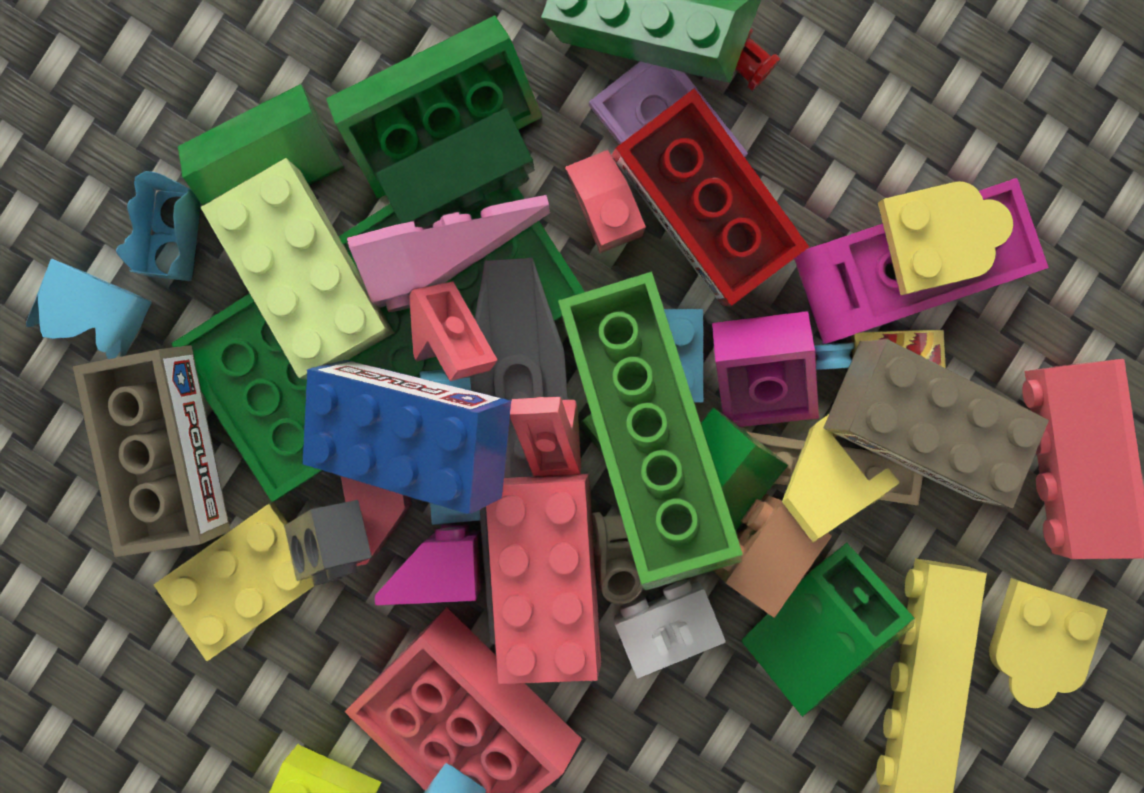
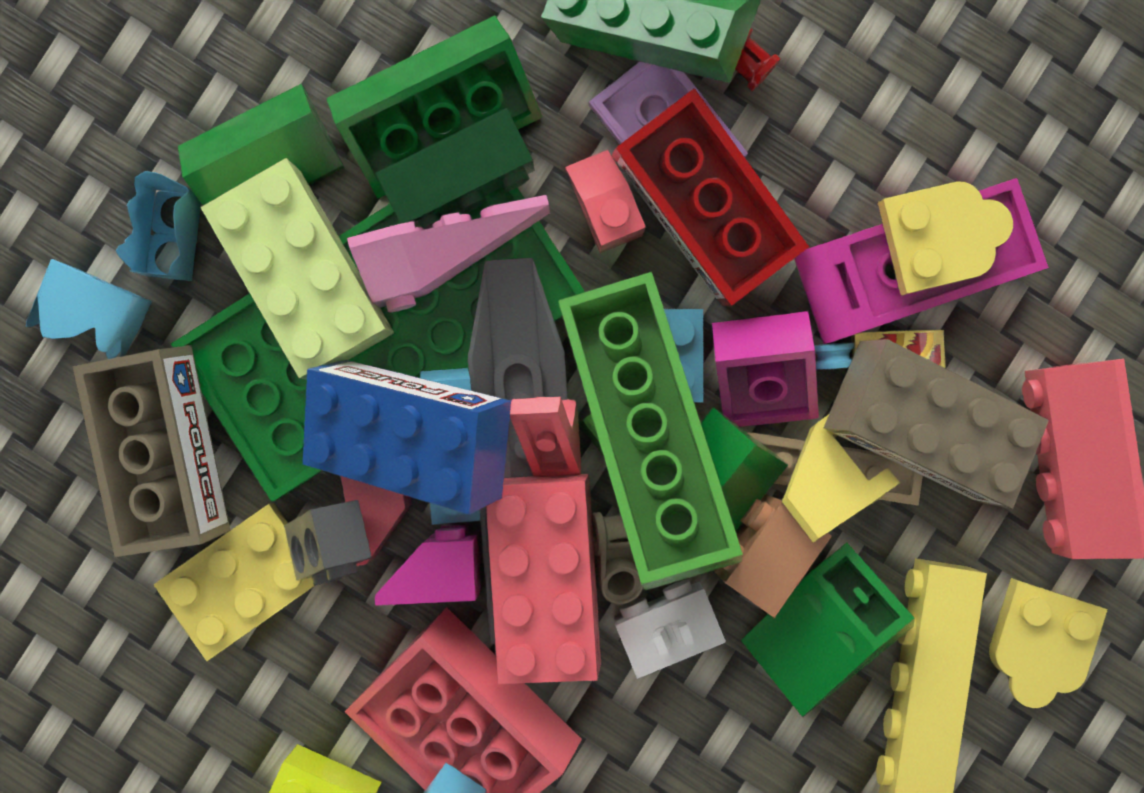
(448, 331): coral slope -> none

